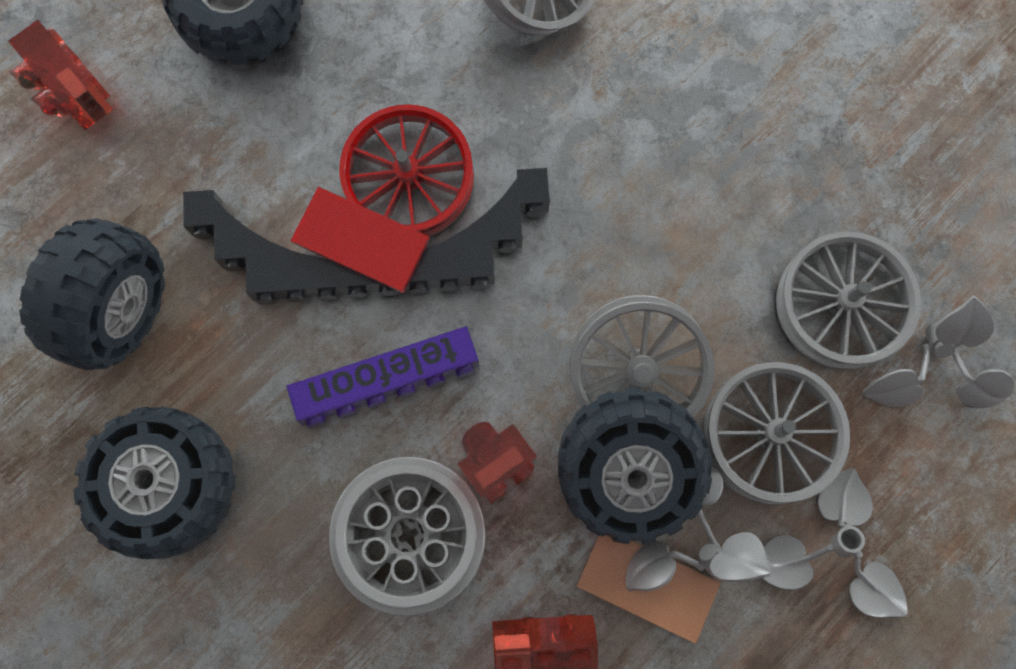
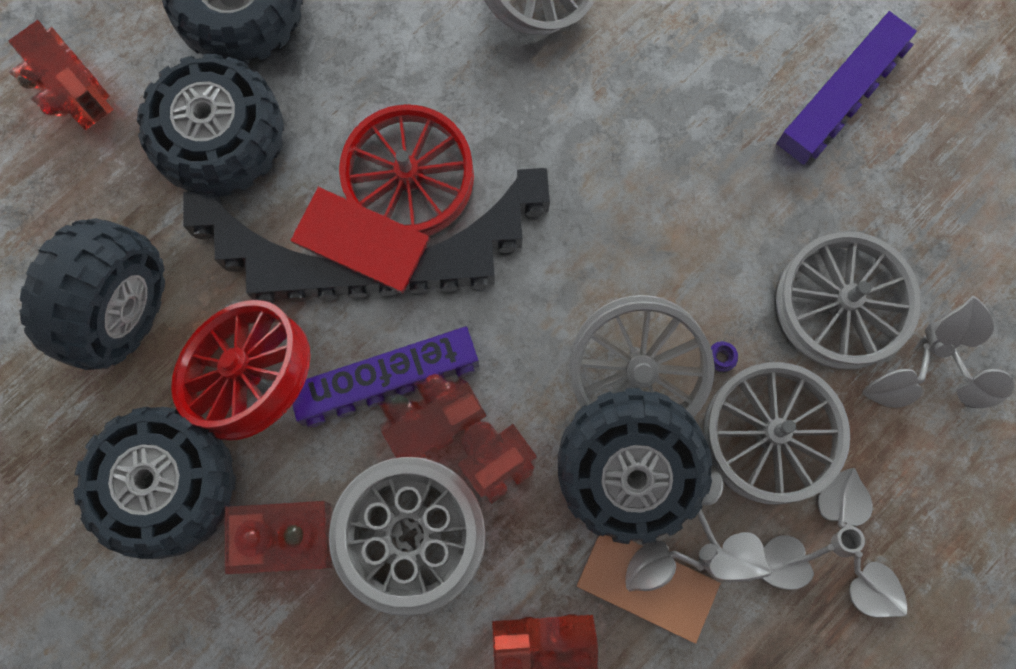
(210, 124): none -> black wheel
(241, 370): none -> red wheel
(277, 537): none -> clear red piece
(433, 422): none -> clear red piece
(730, 352): none -> dark purple plate
(846, 87): none -> dark purple brick

